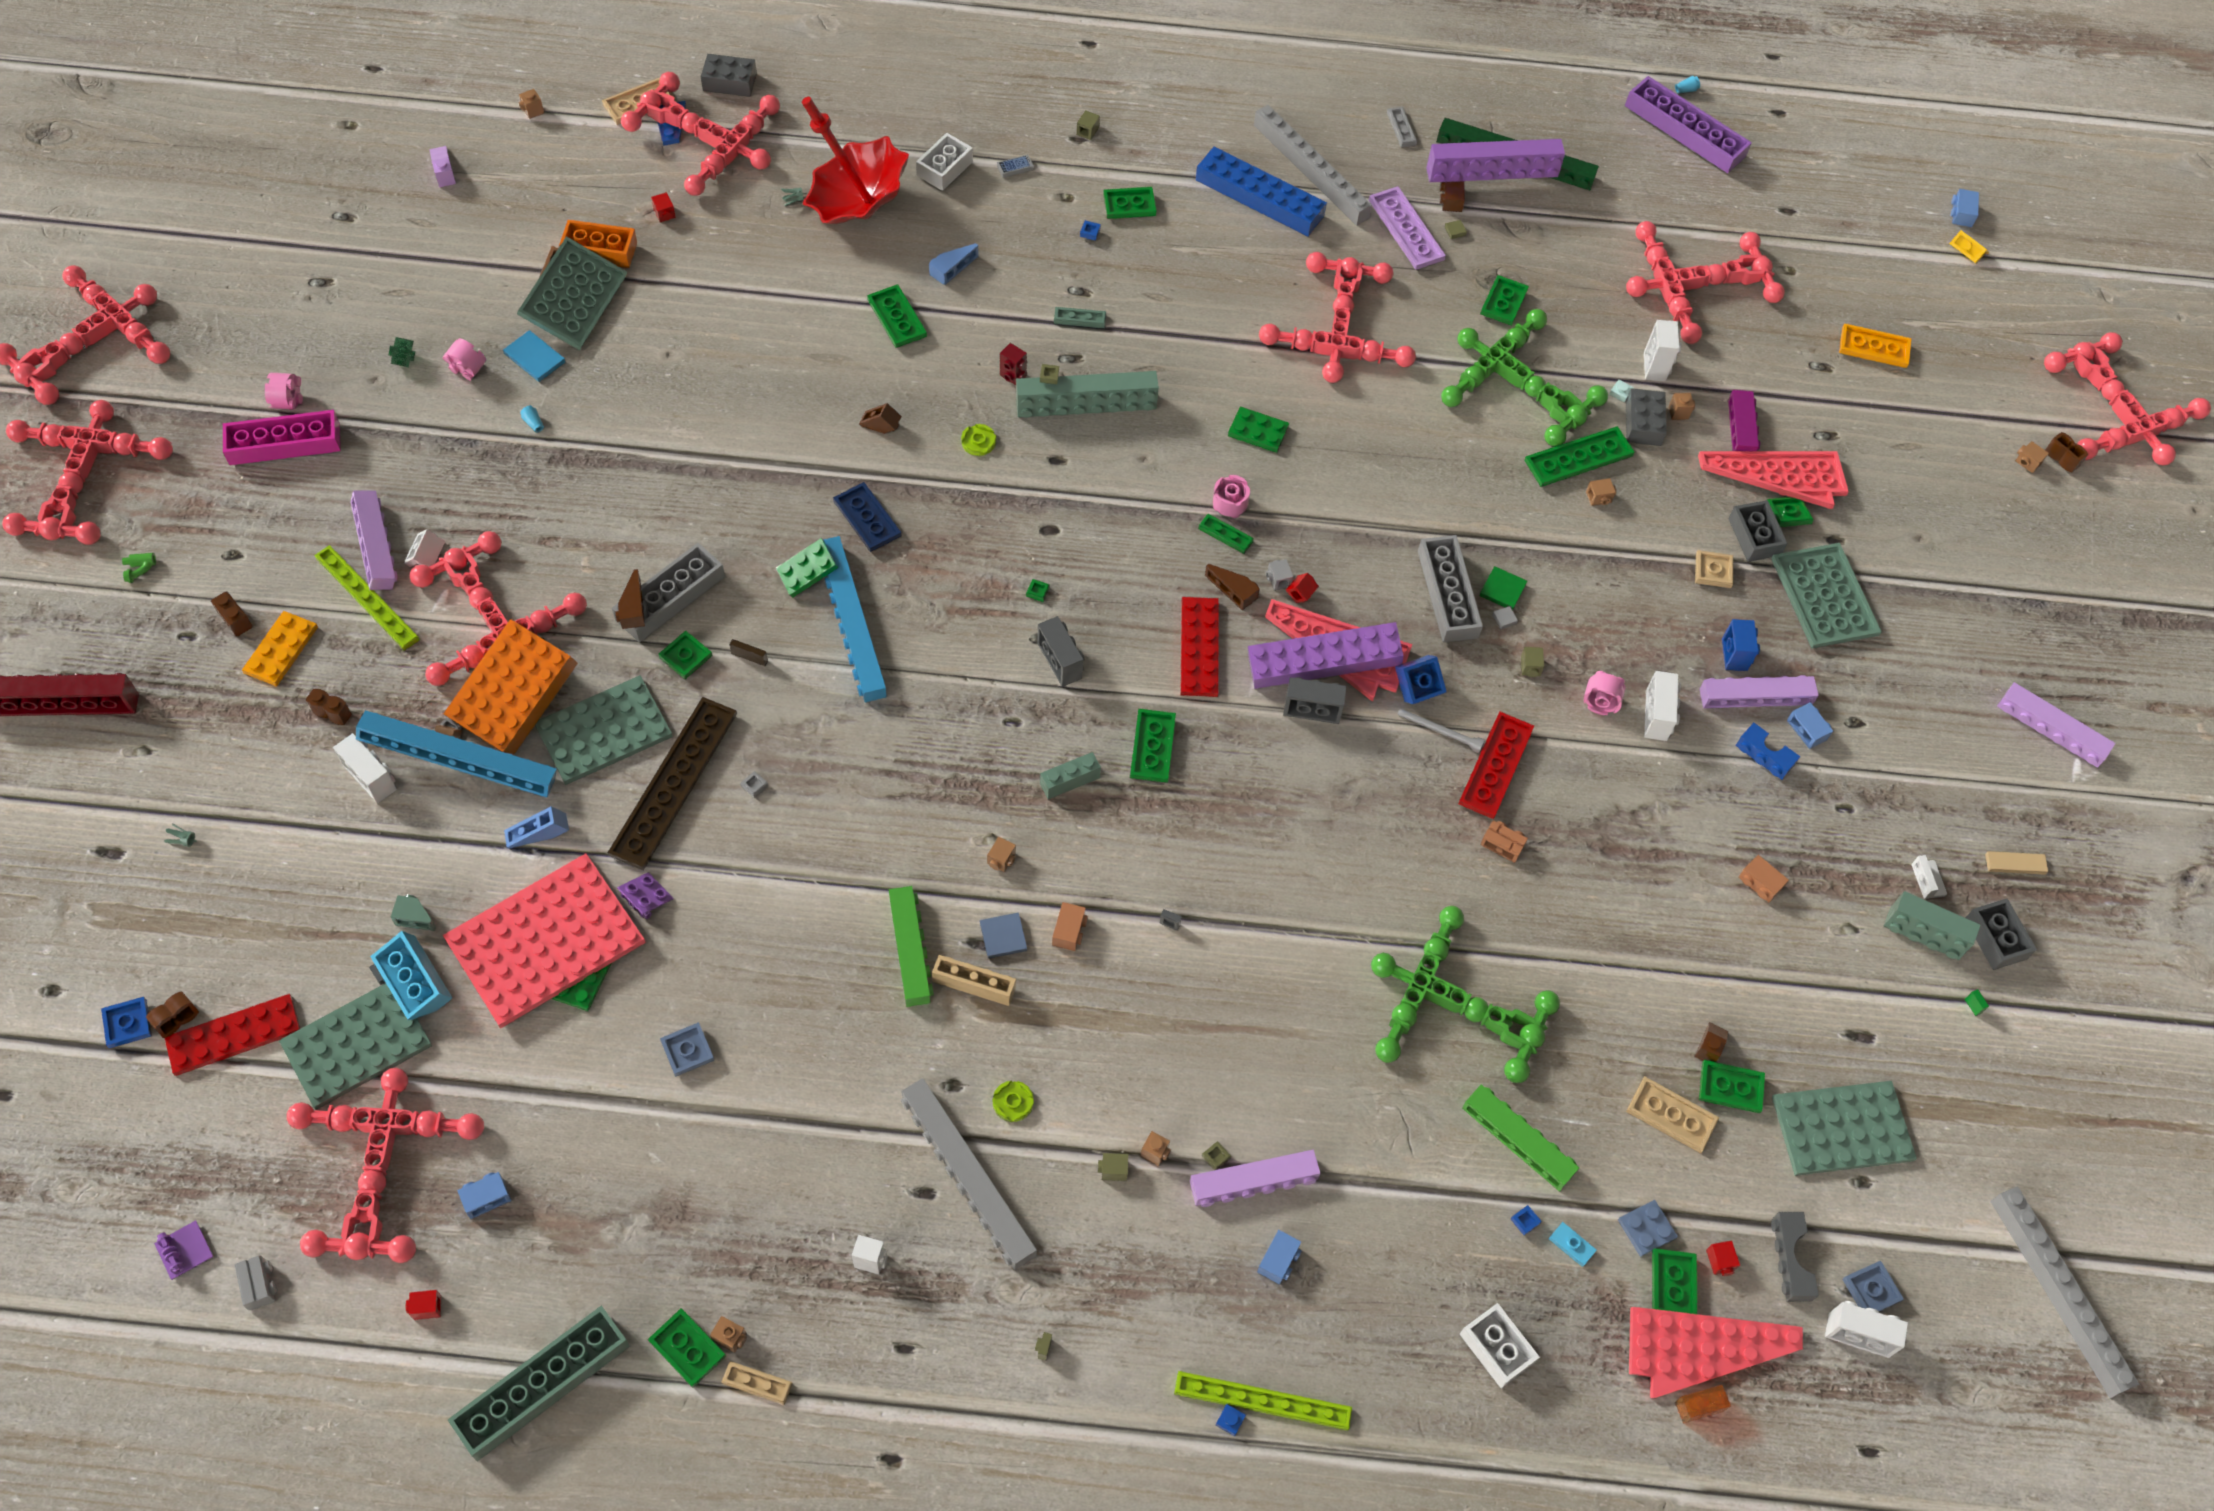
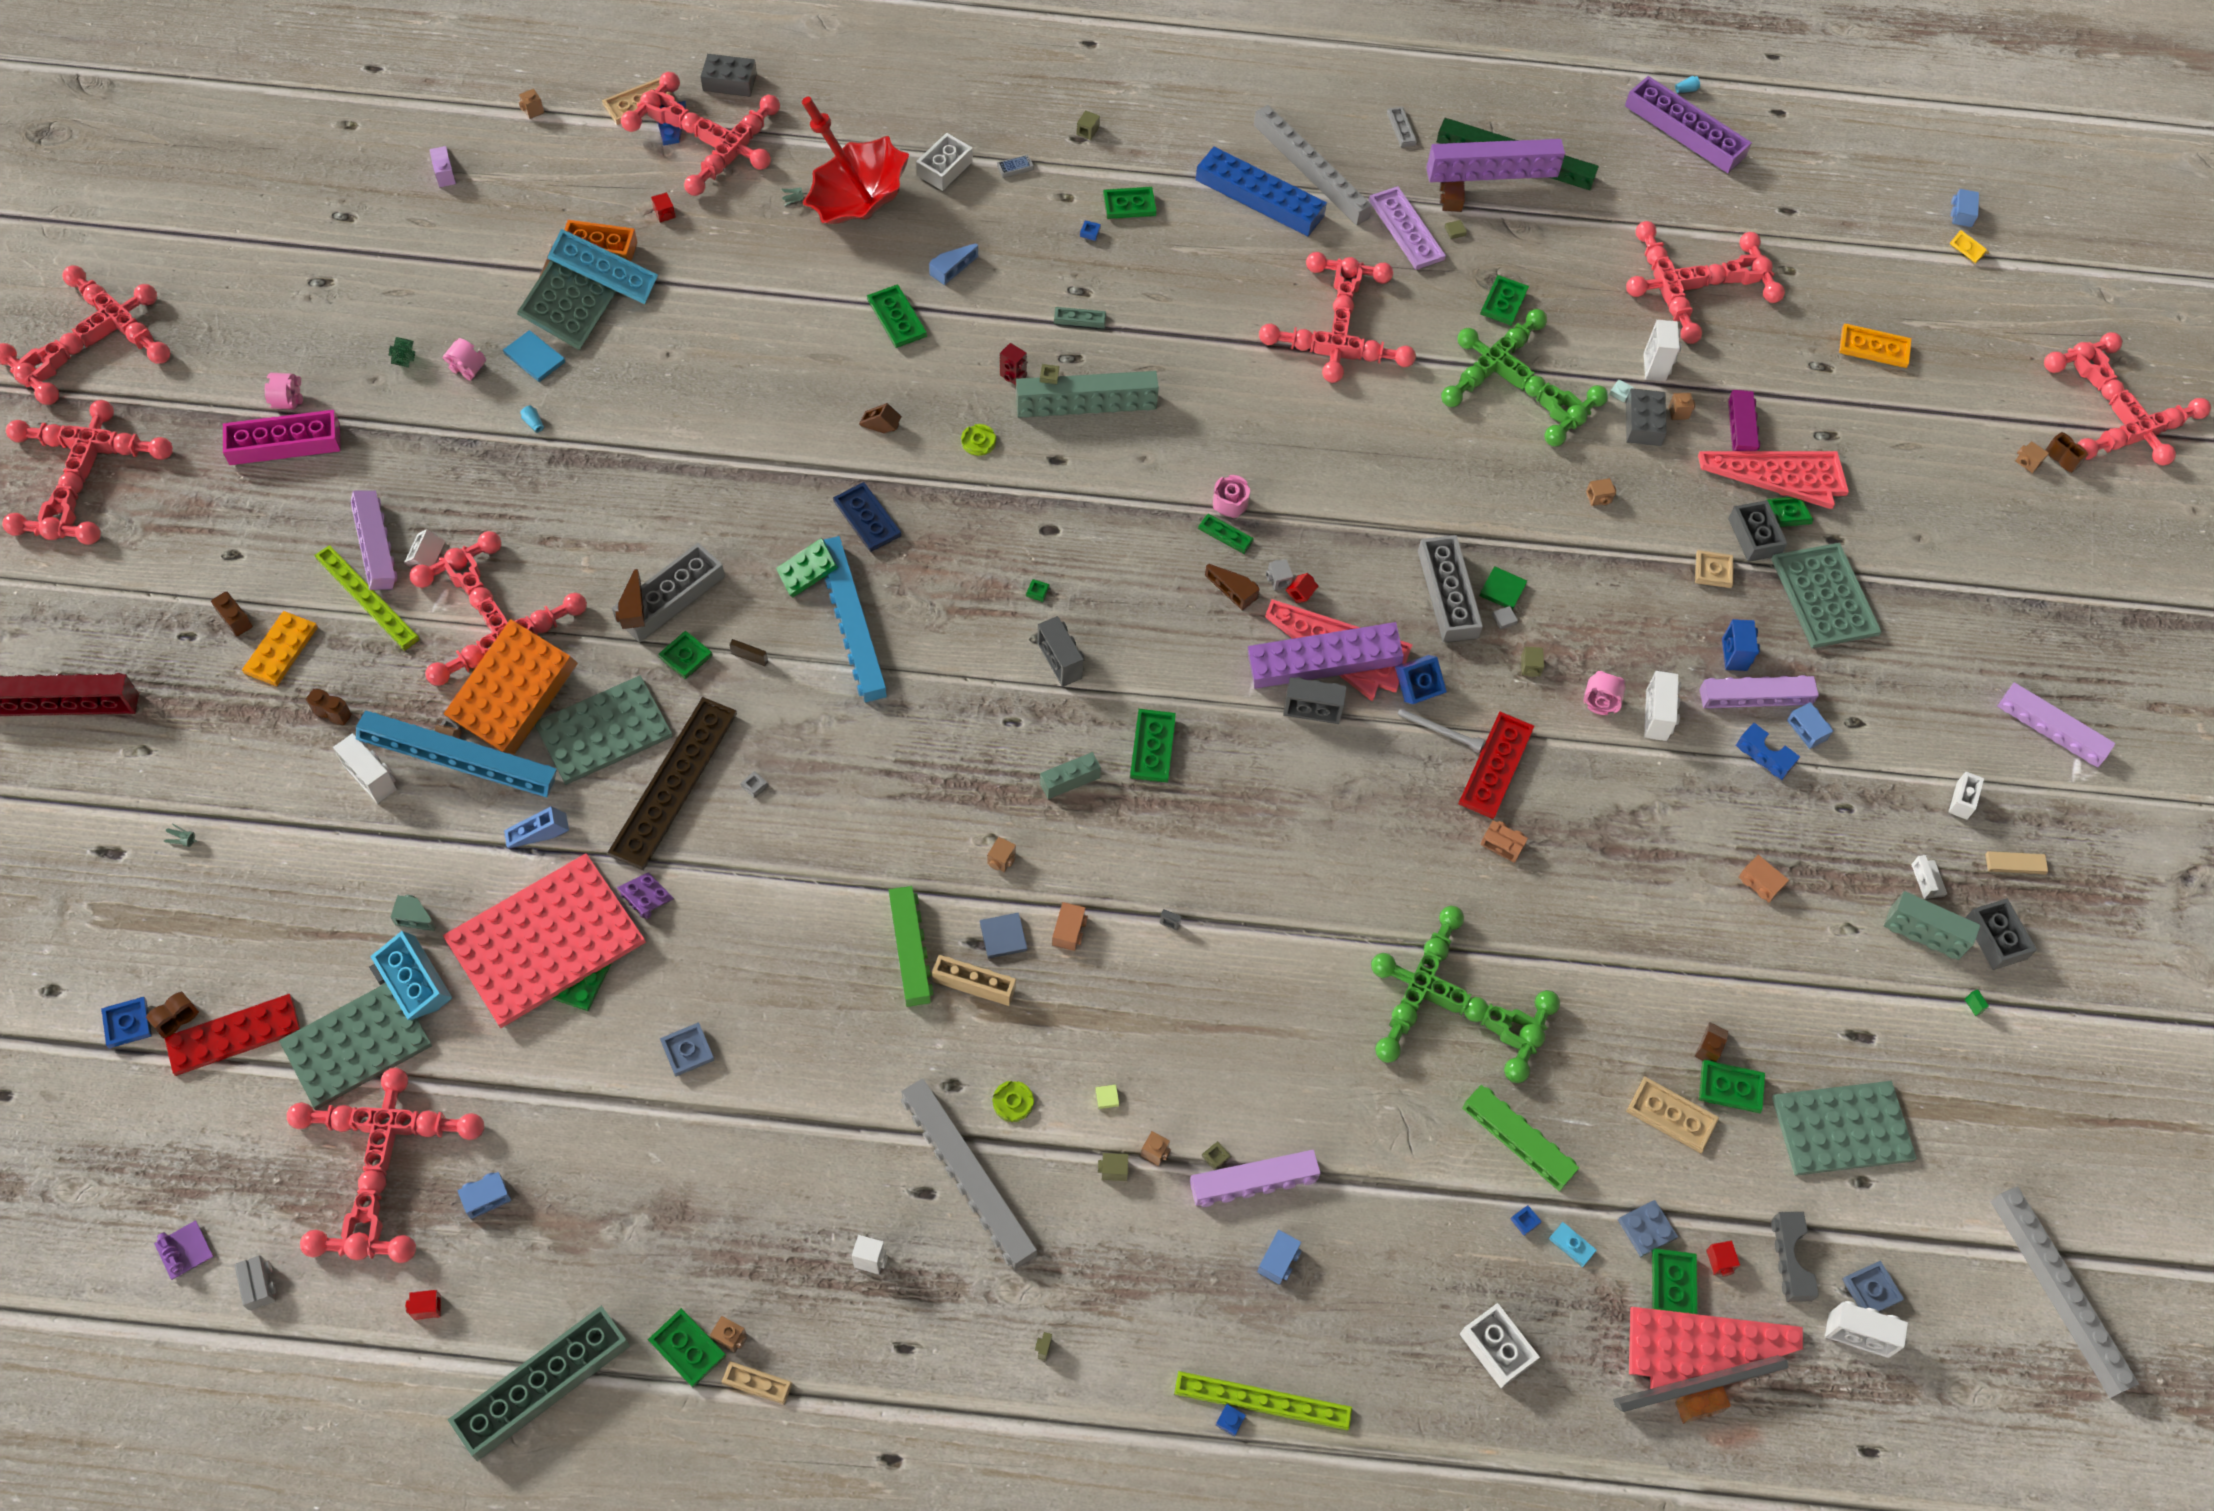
(143, 560): bright green plant -> none
(602, 266): none -> medium azure plate
(1107, 1096): none -> yellowish green tile
(1199, 646): red plate -> none
(1258, 429): green plate -> none
(1579, 456): green plate -> none
(1700, 1383): none -> dark grey tile
(1966, 795): none -> white brick

